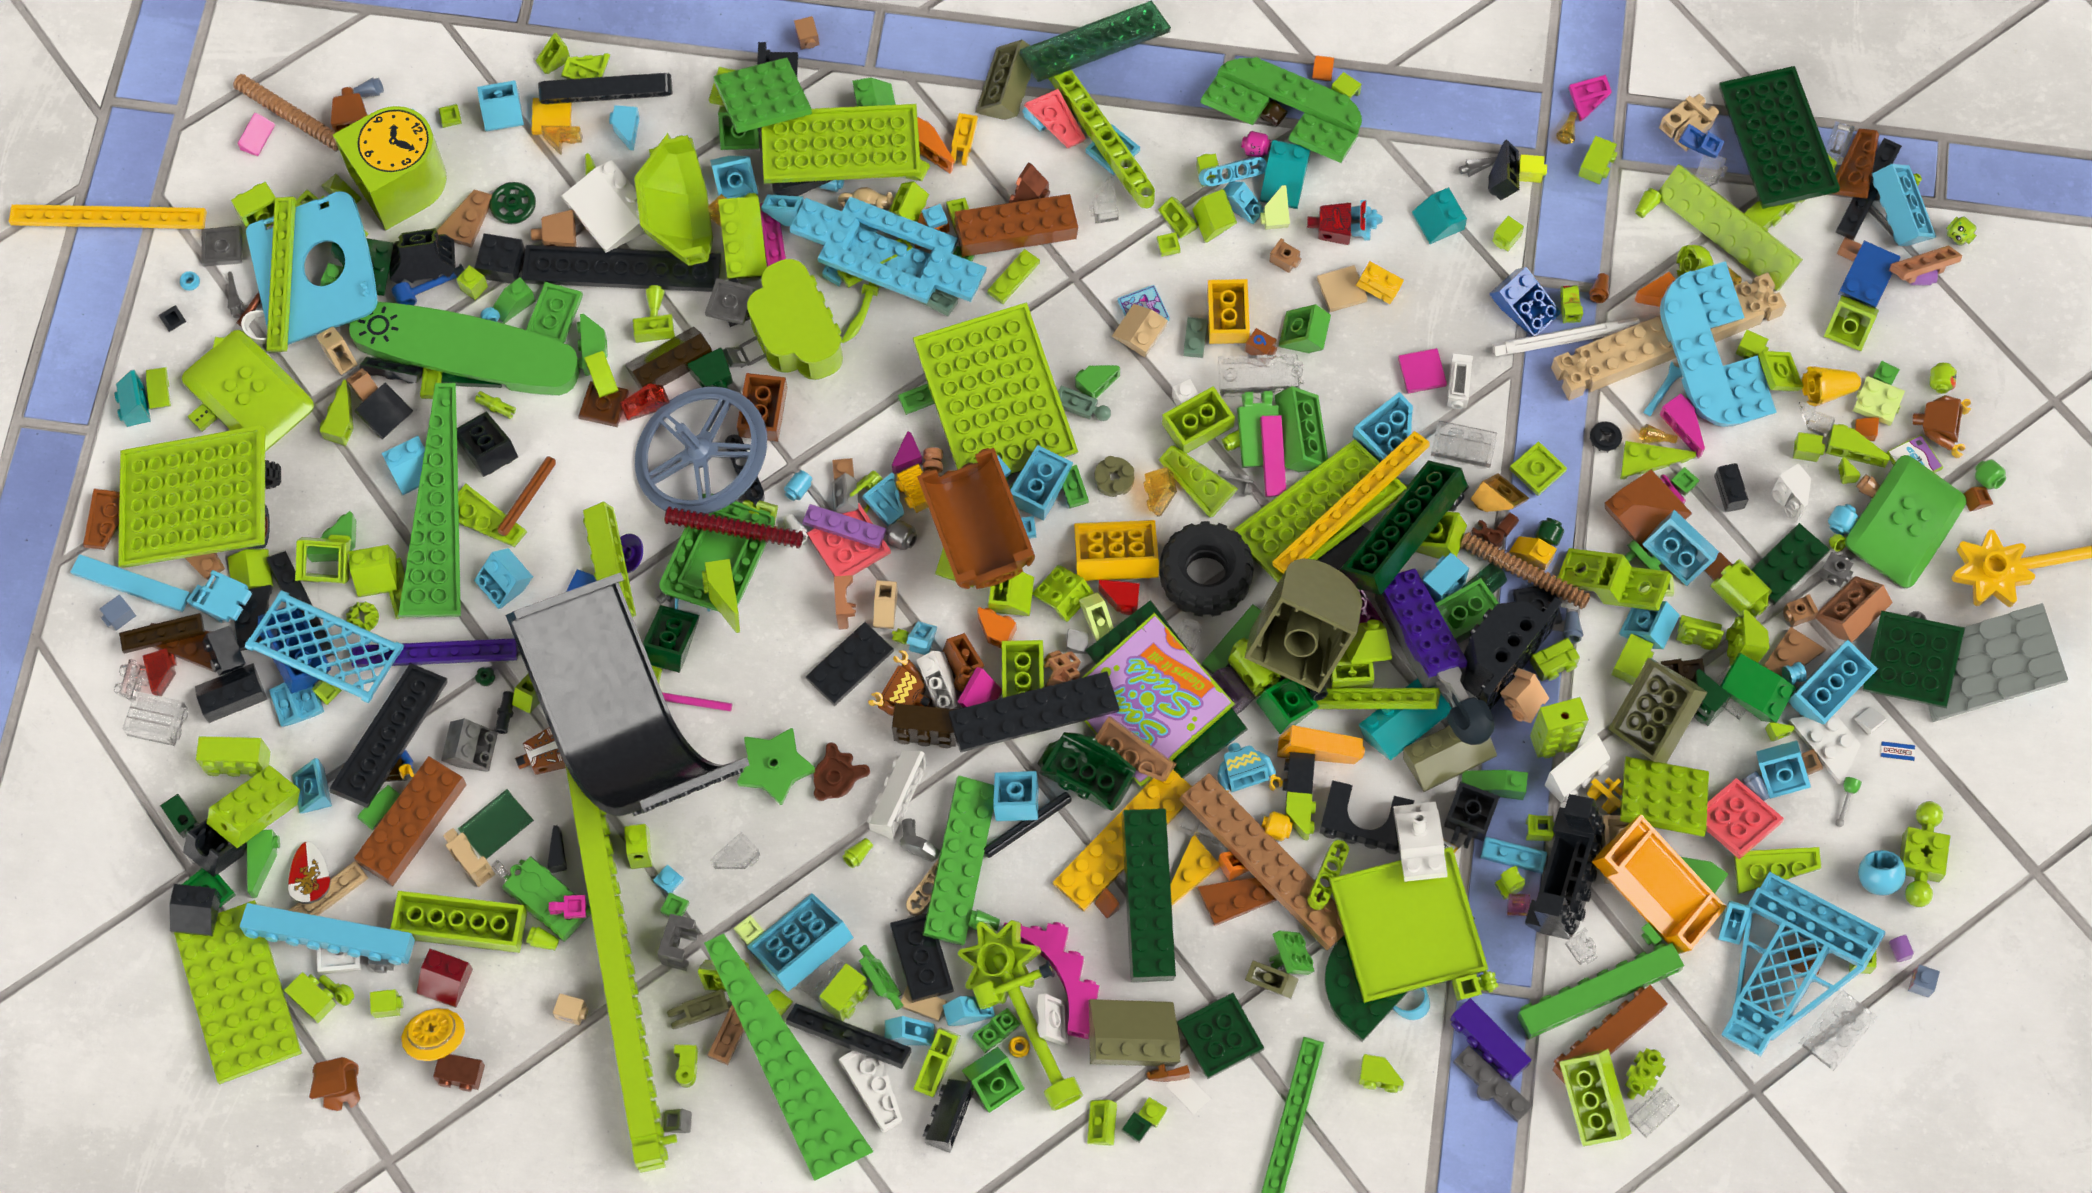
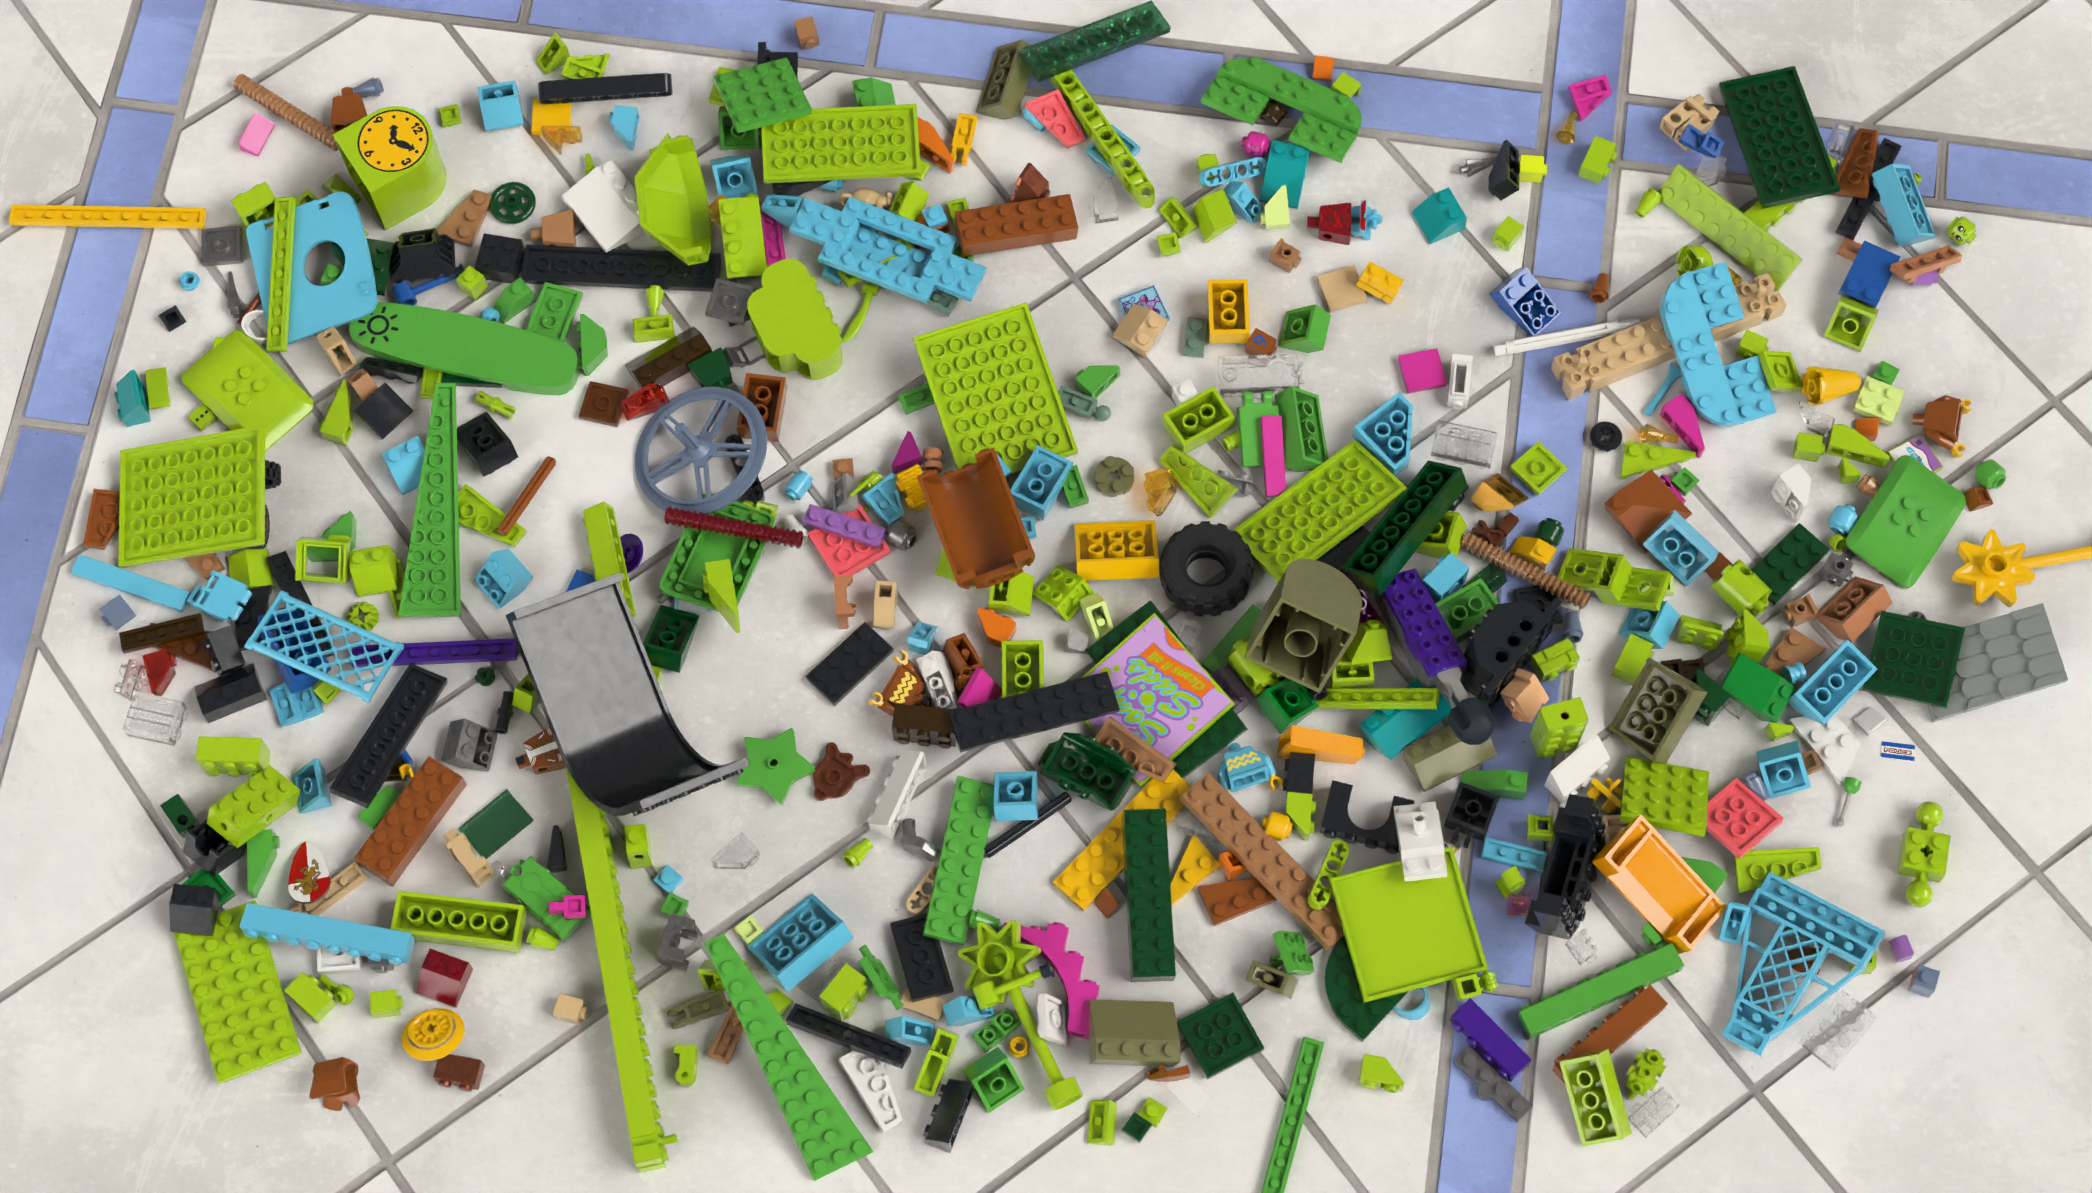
(601, 374): lime slope -> none
(677, 1121): flat silver slope -> none
(697, 702): dark pink bar -> none
(900, 636): lime plate -> none
(1013, 276): lime plate -> none
(1065, 670): nougat piece -> none
(1121, 595): red slope -> none
(1353, 501): yellow plate -> none
(1570, 304): lime leg -> none
(1636, 551): bright green piece -> none
(1654, 292): orange slope -> none
(1731, 487): black brick -> none
(1882, 872): medium azure wheel -> none
(1943, 378): lime head -> none

